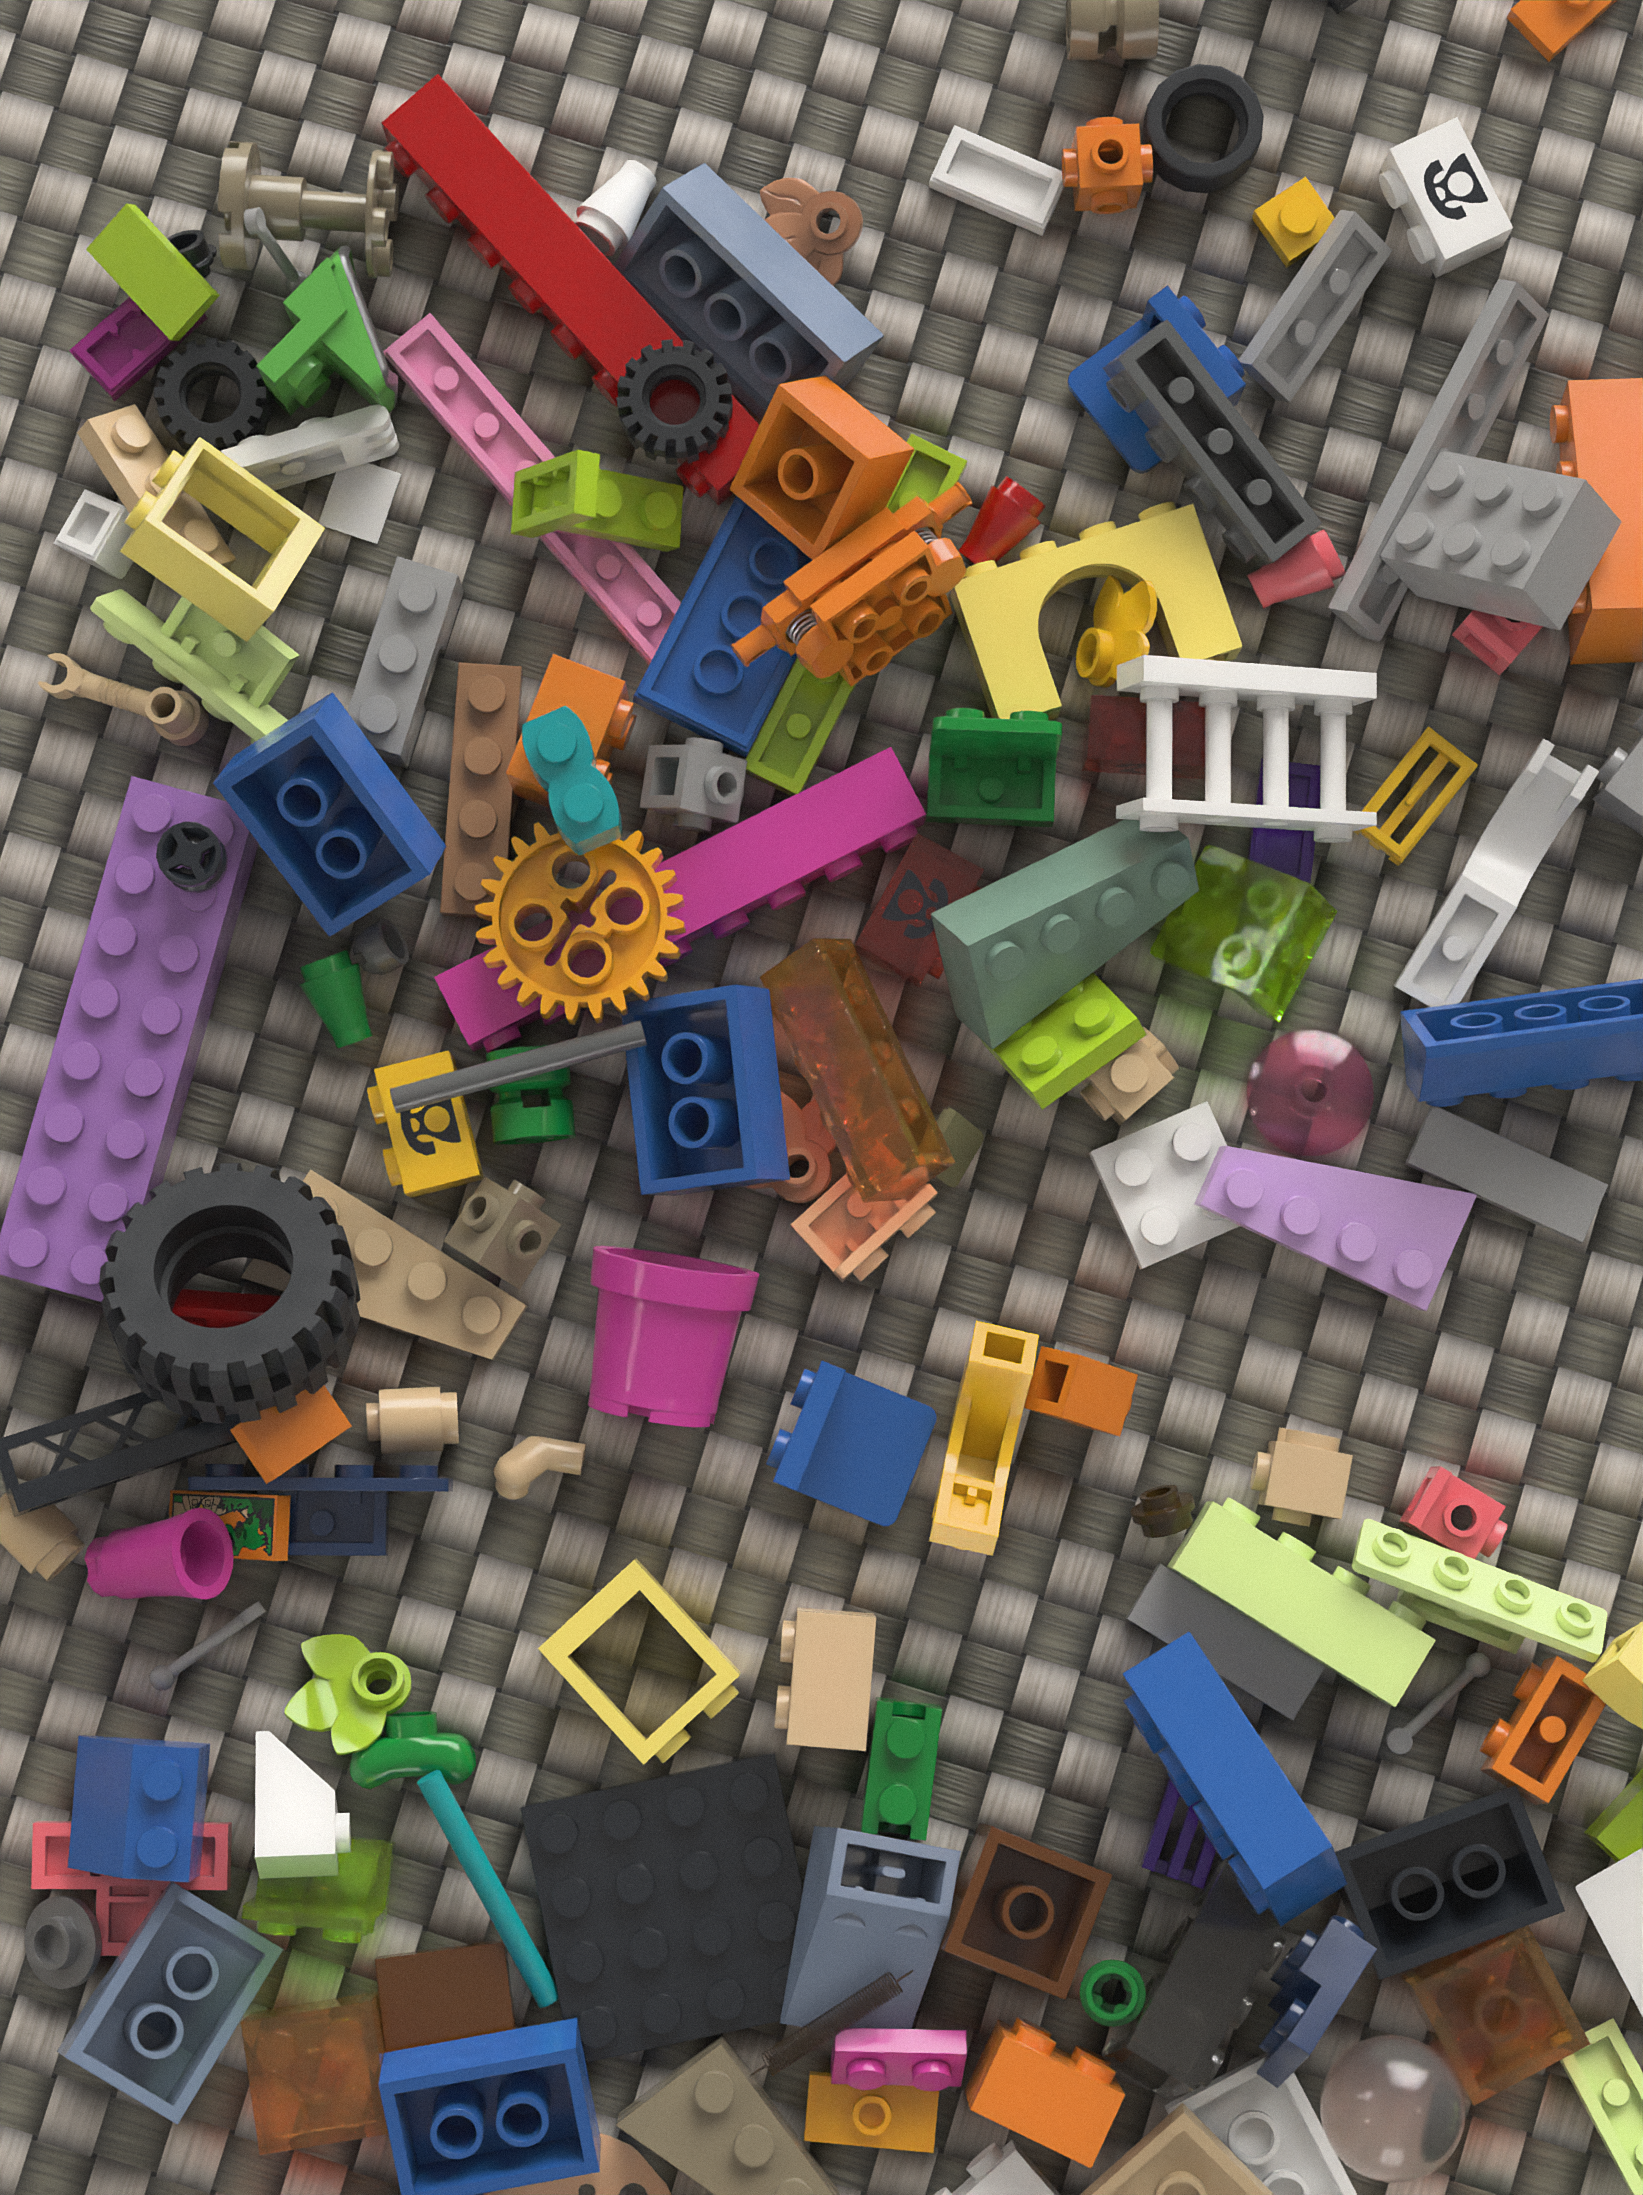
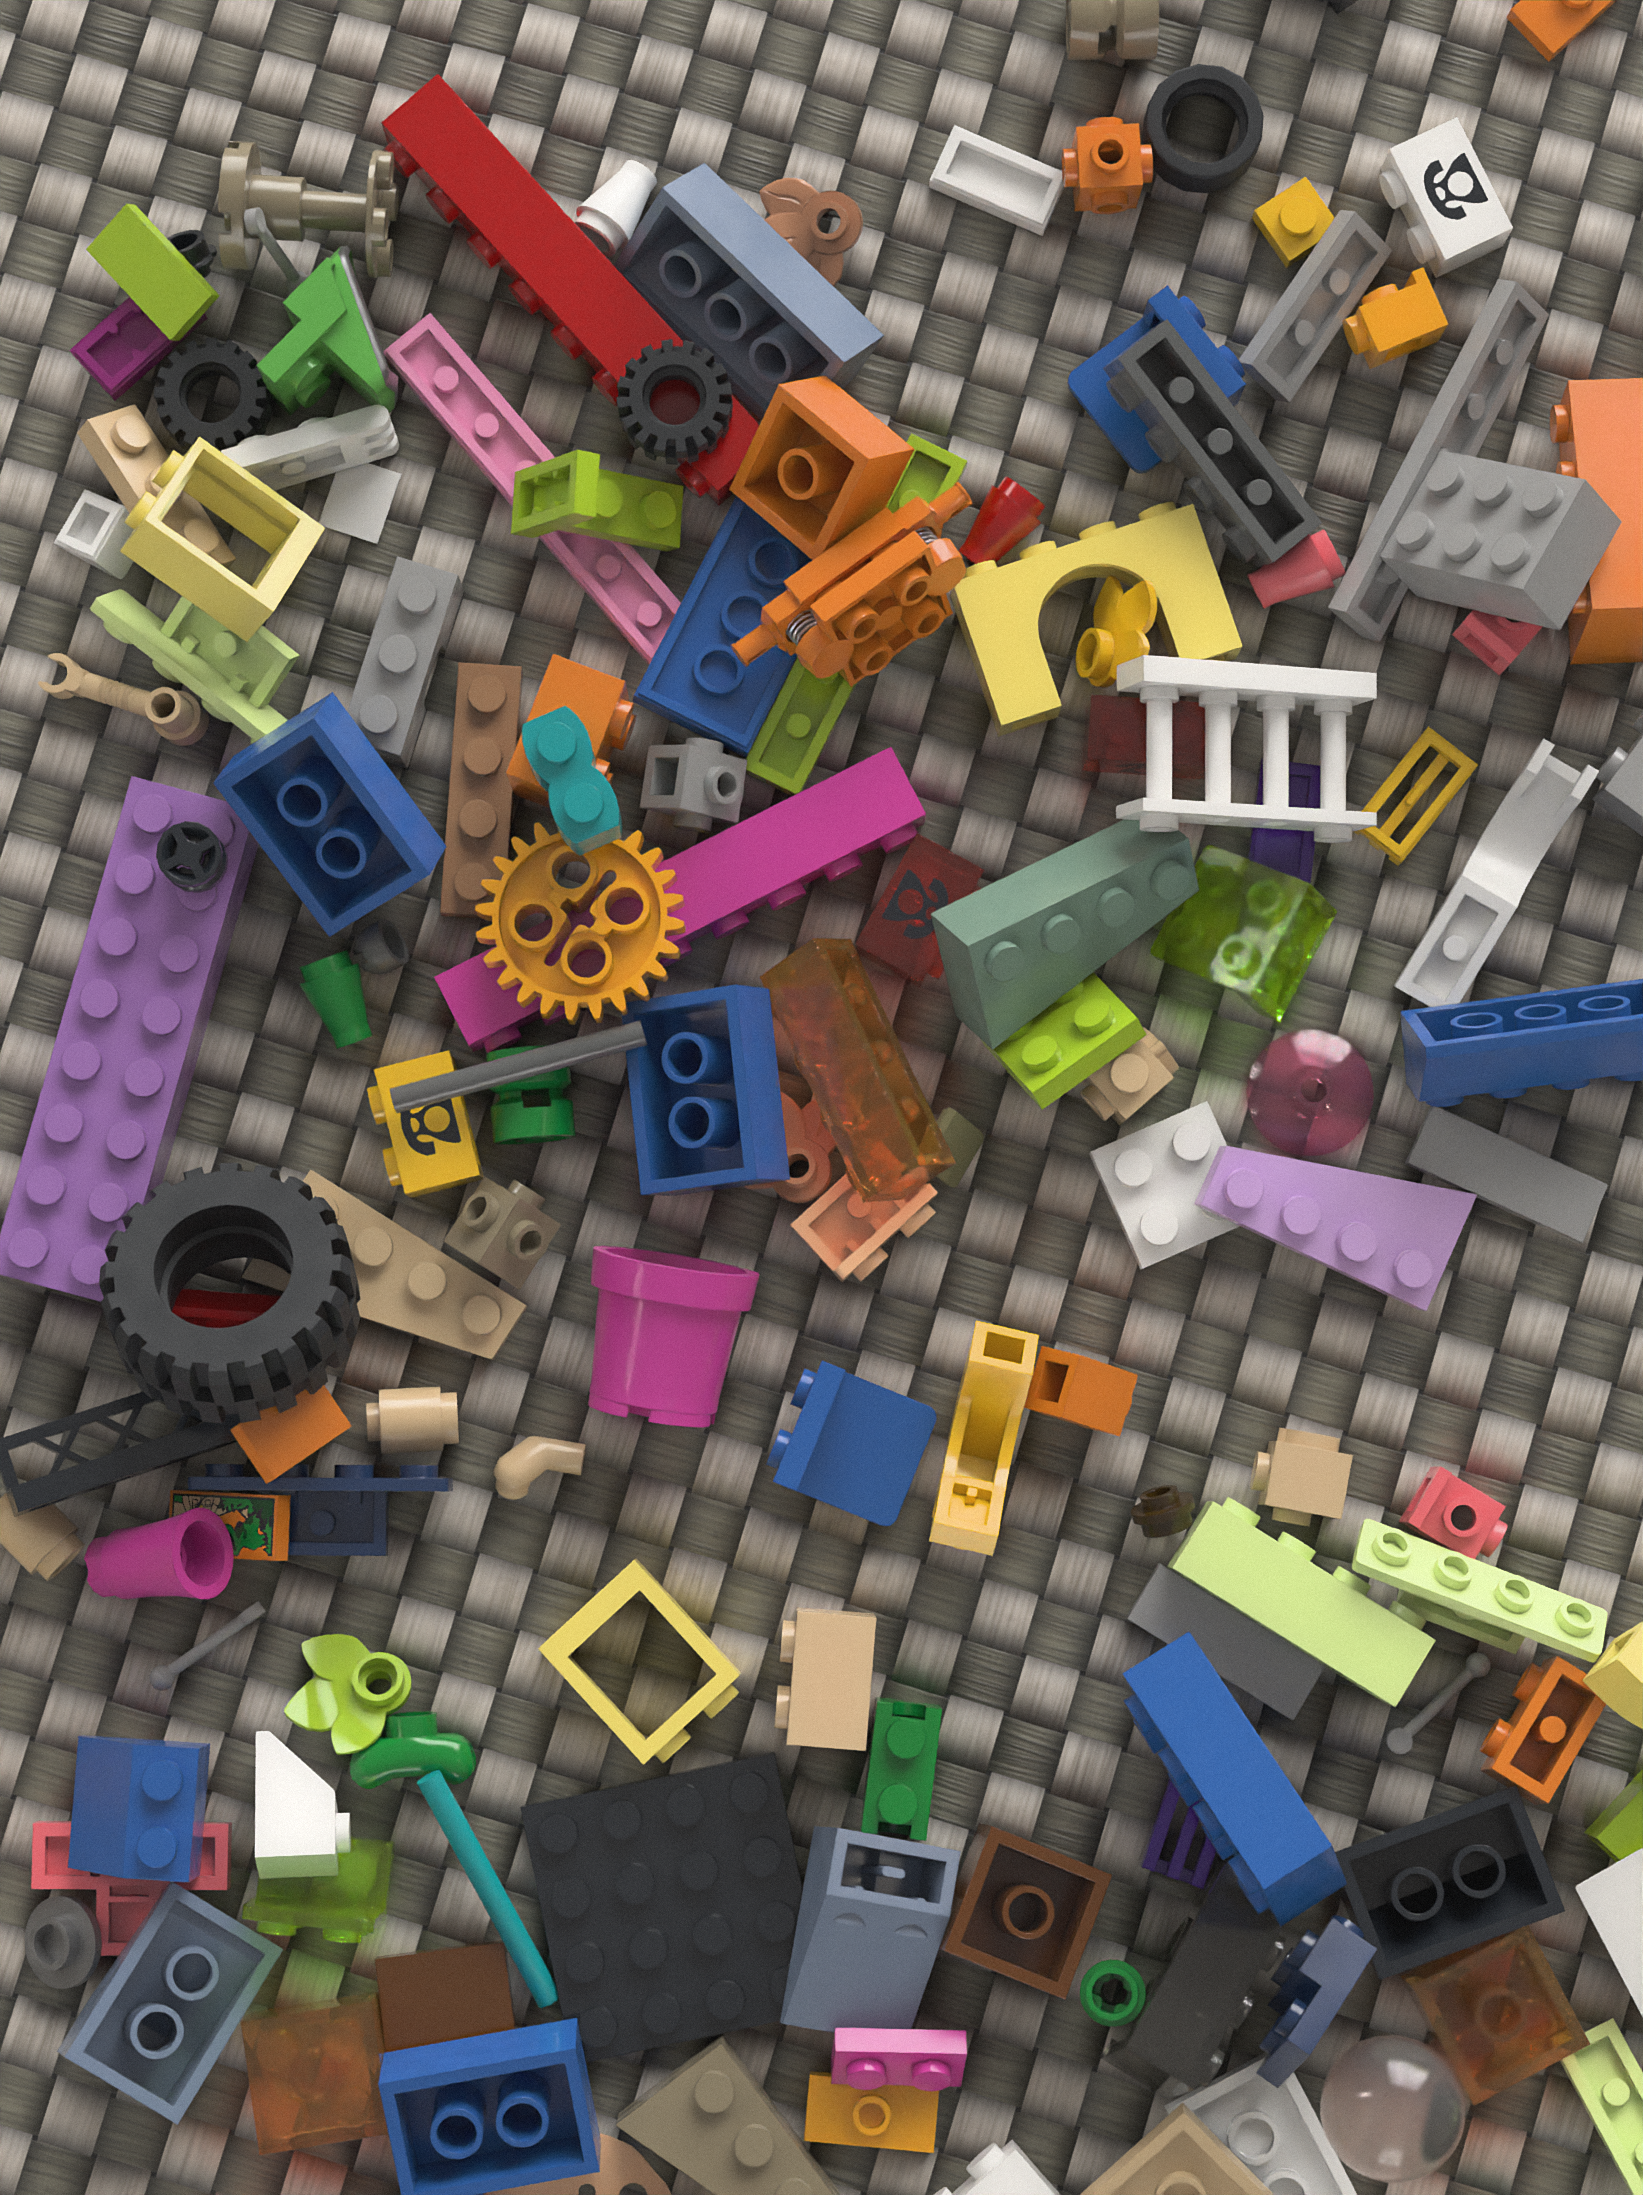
(850, 2019): dark brown piece -> none
(992, 768): green bracket -> none
(1045, 2091): orange brick -> none
(1396, 321): none -> light orange brick

